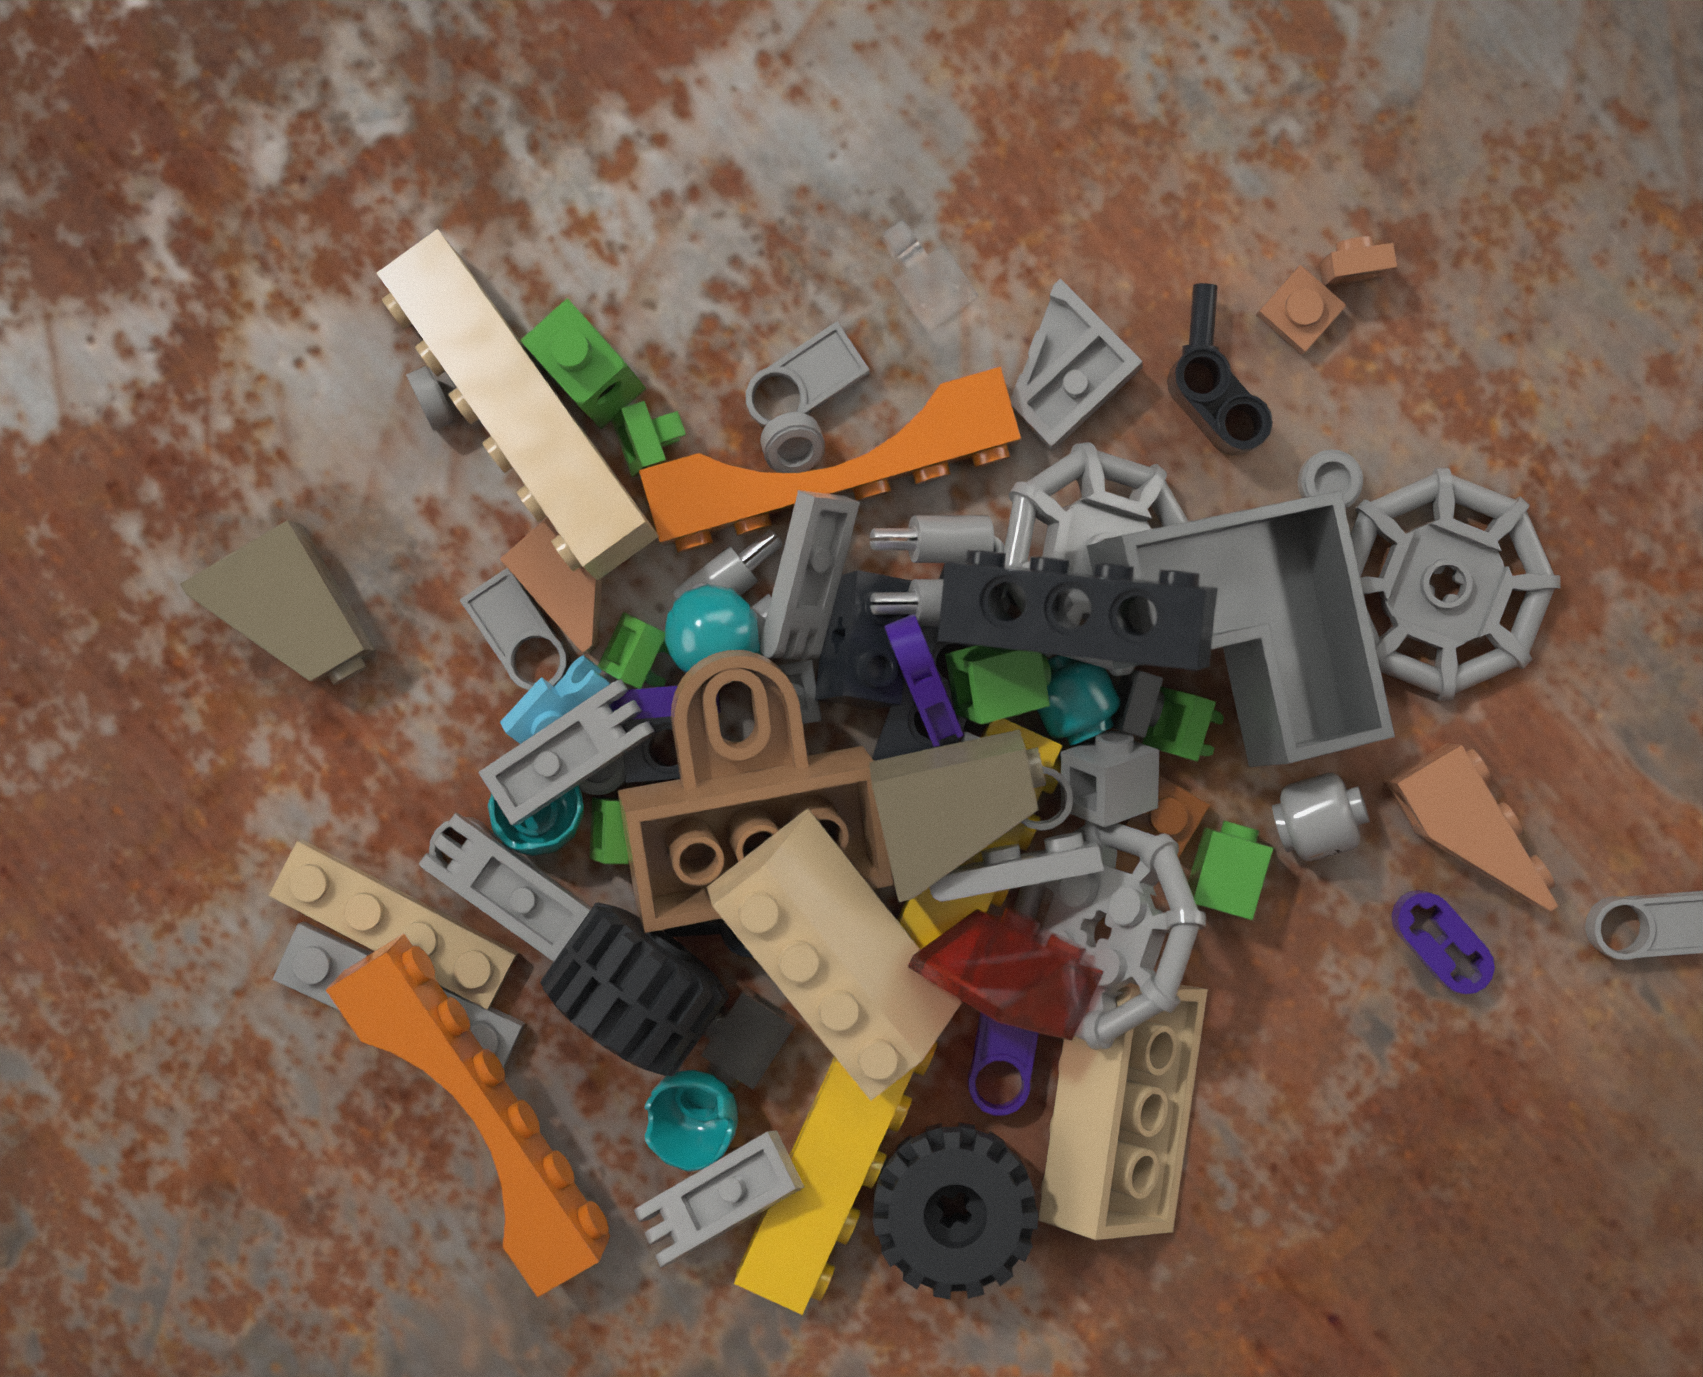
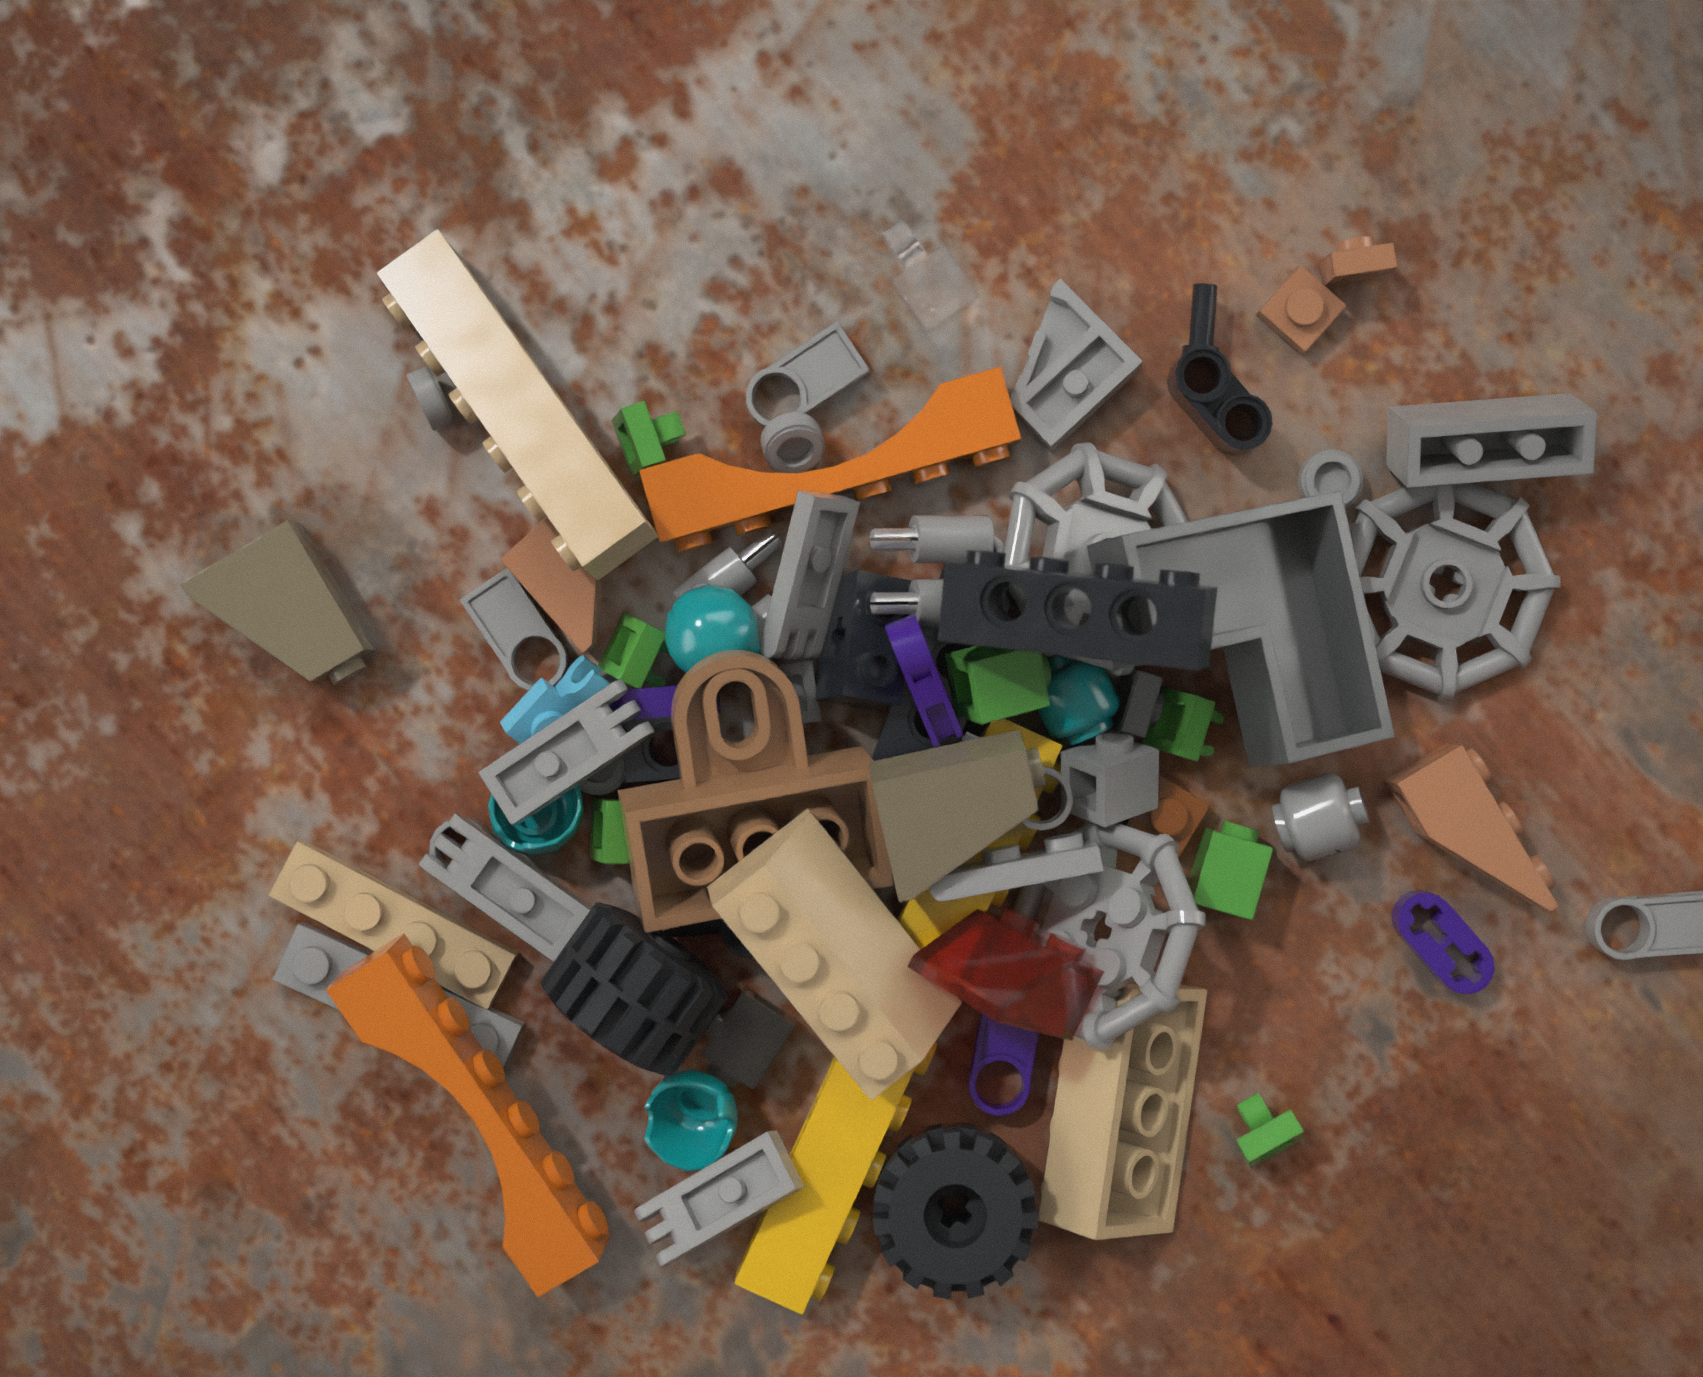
(583, 363): bright green torso -> none
(1266, 1134): none -> bright green tile
(1491, 440): none -> light grey brick

